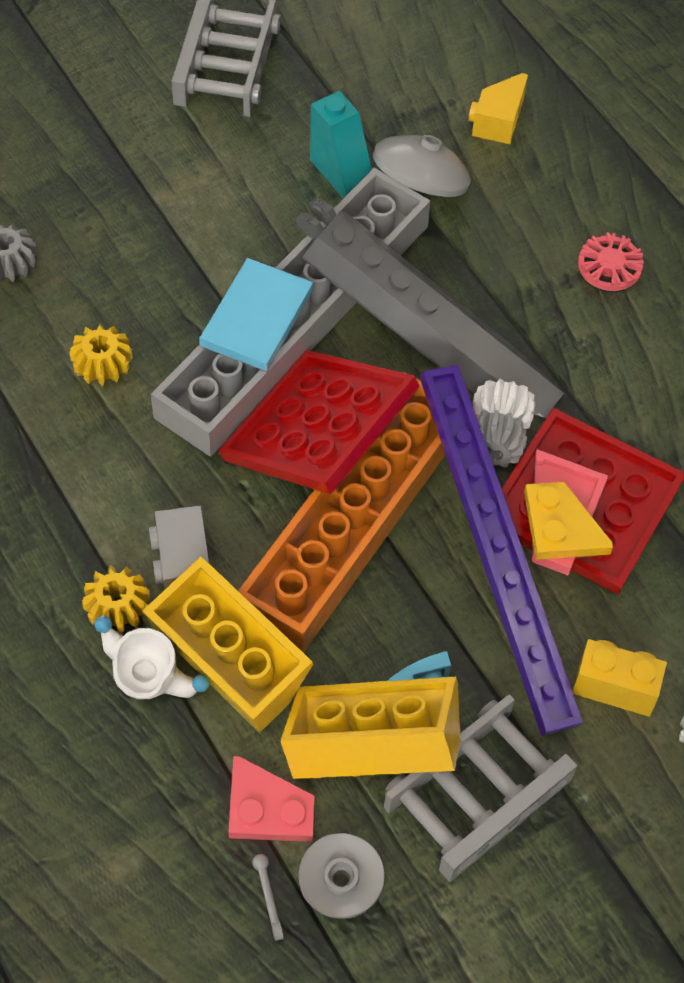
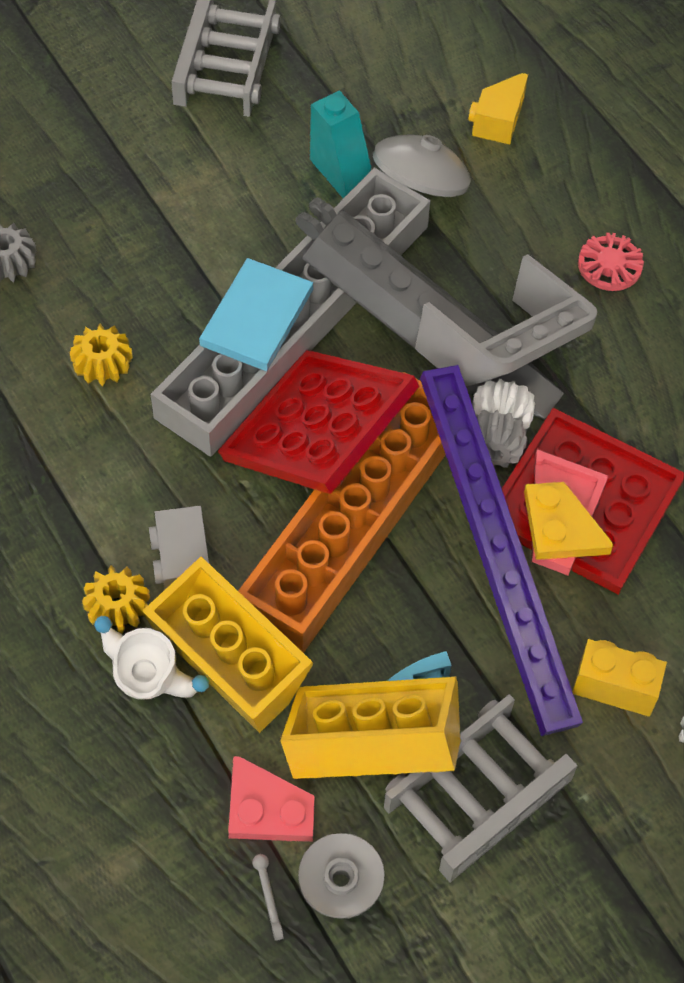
(557, 318): none -> light grey windscreen

